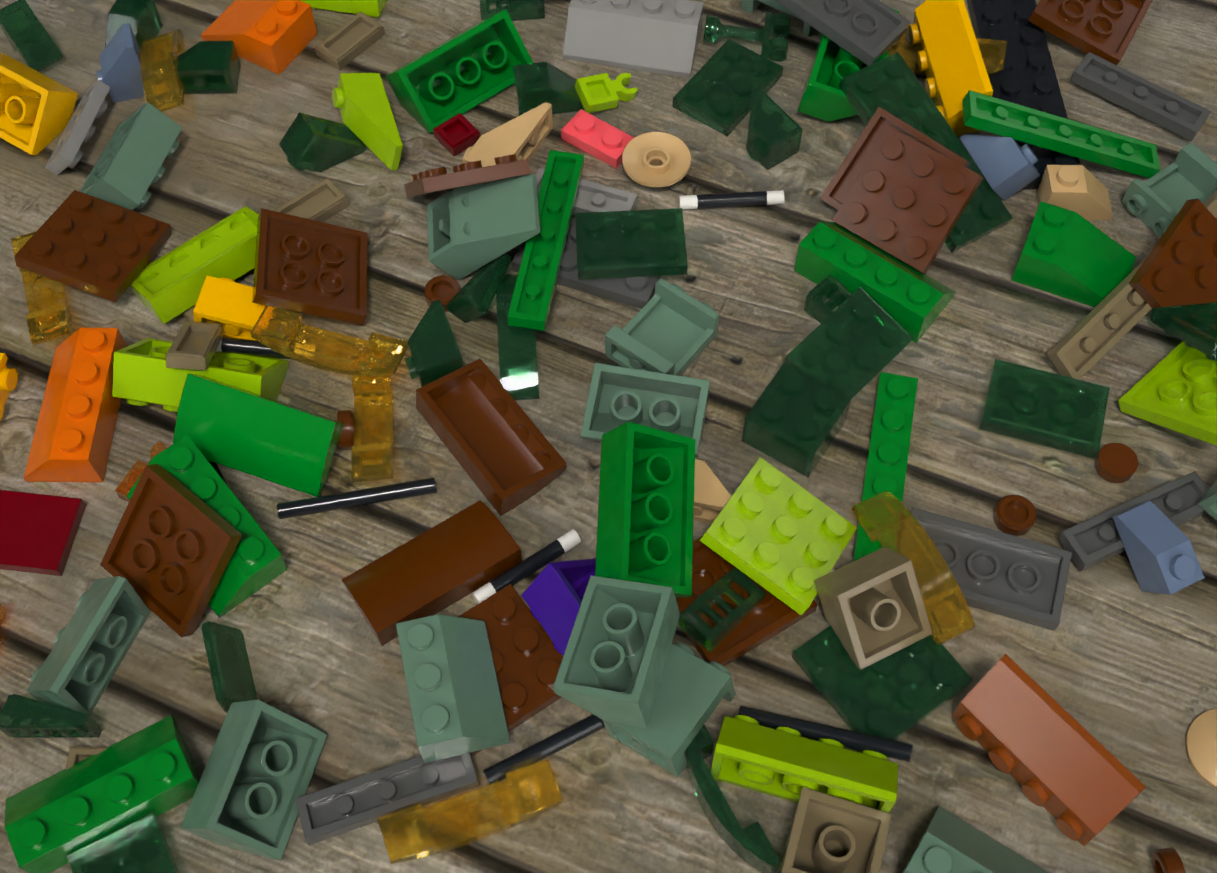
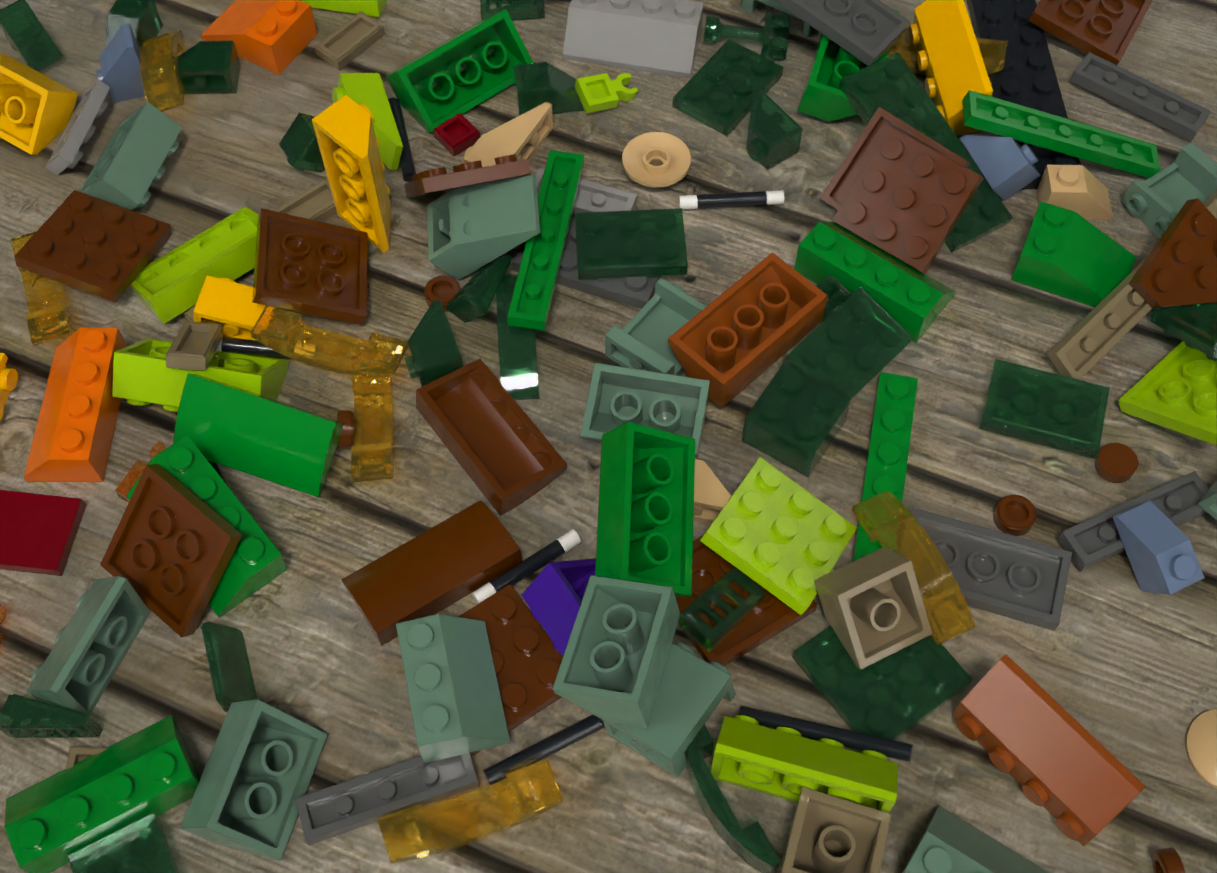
(355, 169): none -> yellow slope
(356, 498): black bar -> none
(406, 160): none -> black bar
(596, 138): coral plate -> none
(748, 328): none -> dark orange slope

